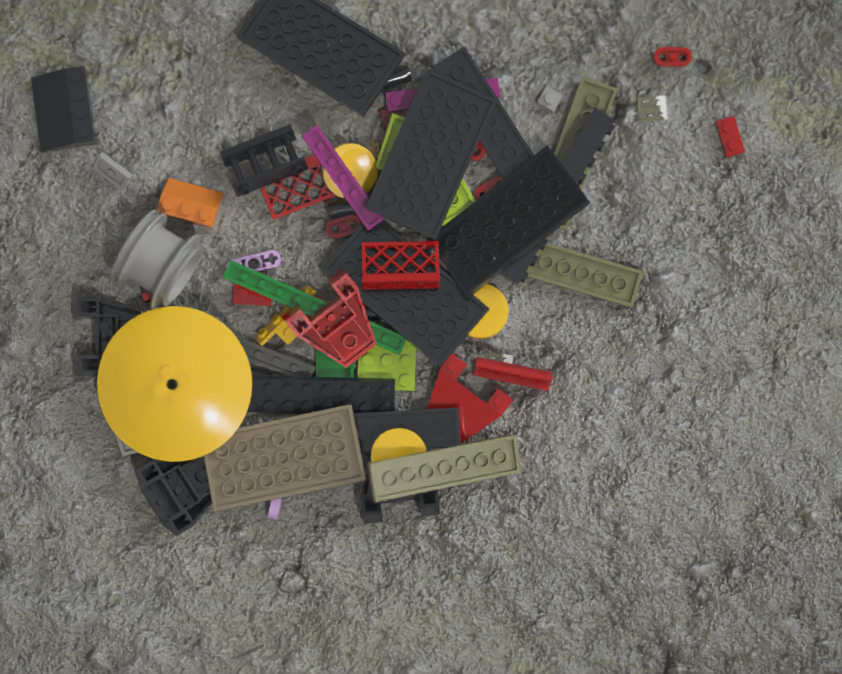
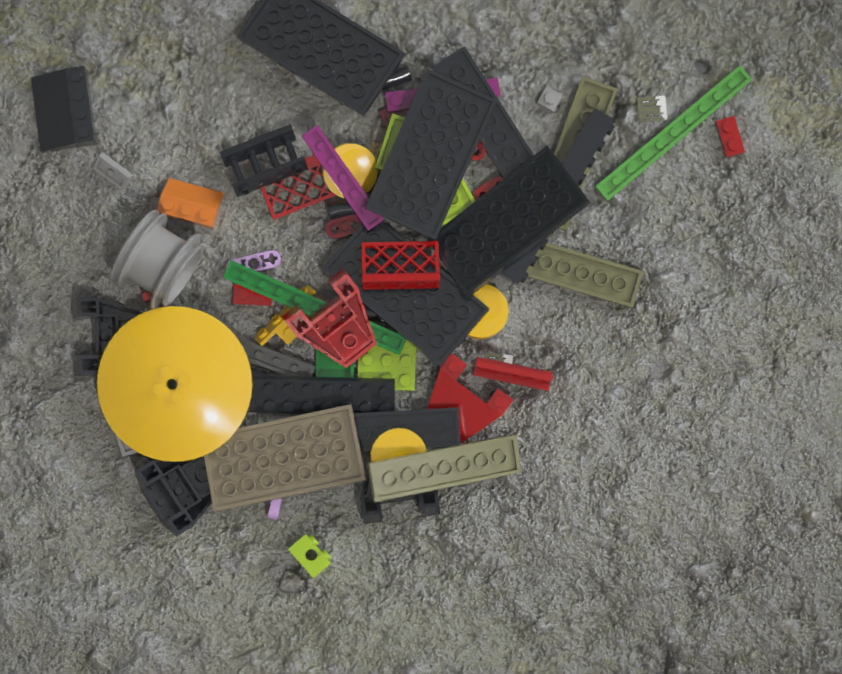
(300, 549): none -> lime brick
(671, 55): red plate -> none
(673, 133): none -> bright green plate

